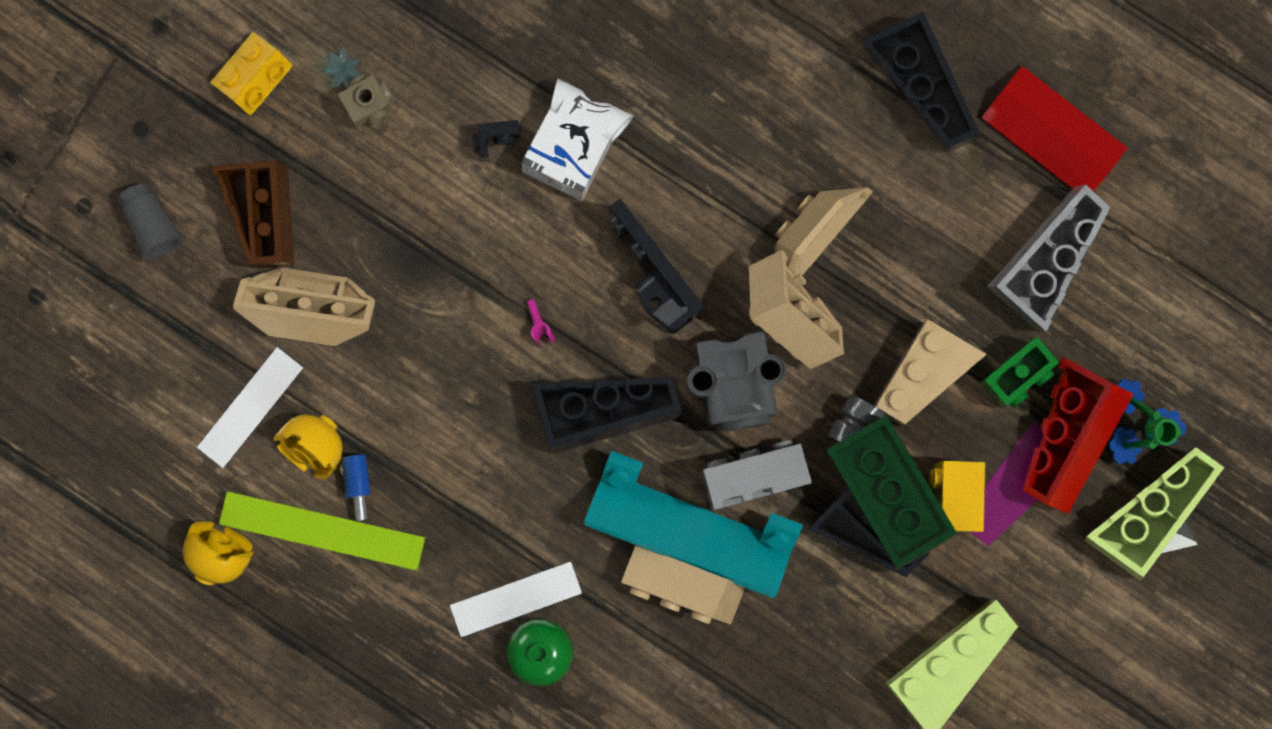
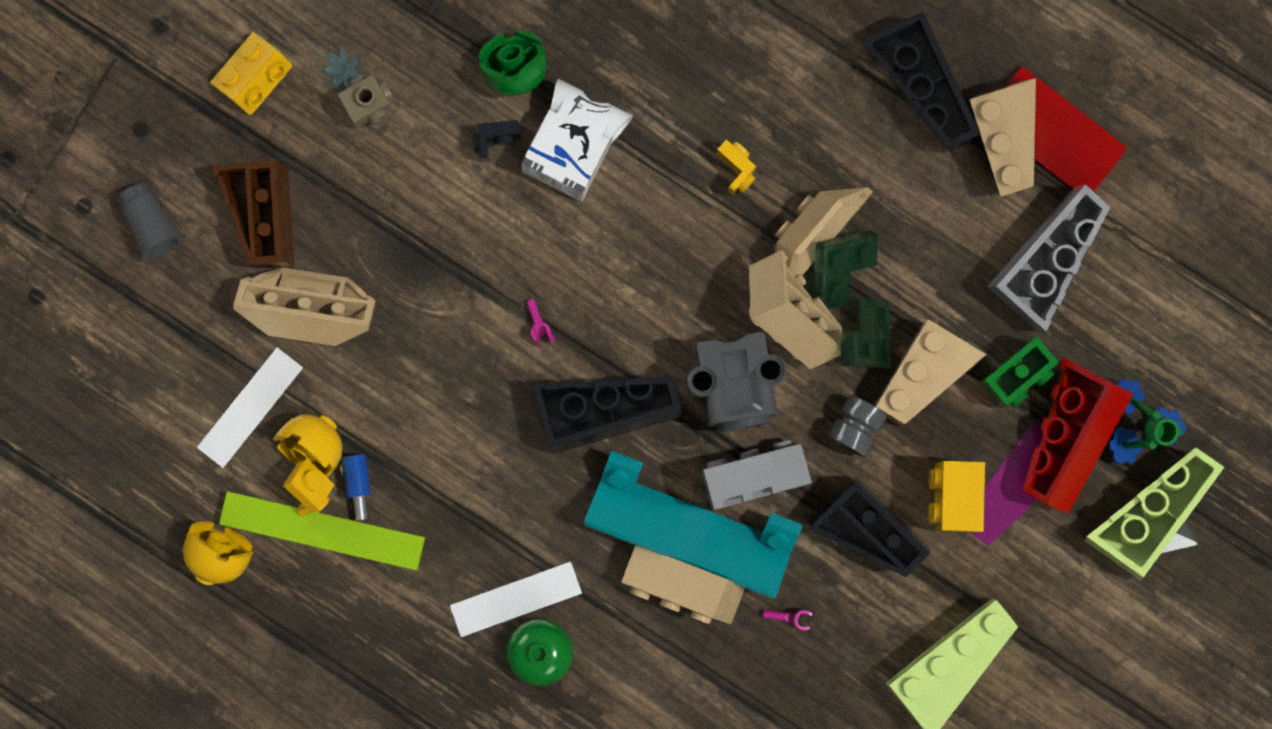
(309, 487): none -> yellow bracket
(513, 63): none -> green cylinder
(663, 283): black plate -> none
(737, 158): none -> yellow bracket
(787, 617): none -> dark pink hand
(837, 259): none -> clear green plate
(872, 344): none -> clear green plate
(892, 492): dark green plate -> none
(1008, 133): none -> tan wedge

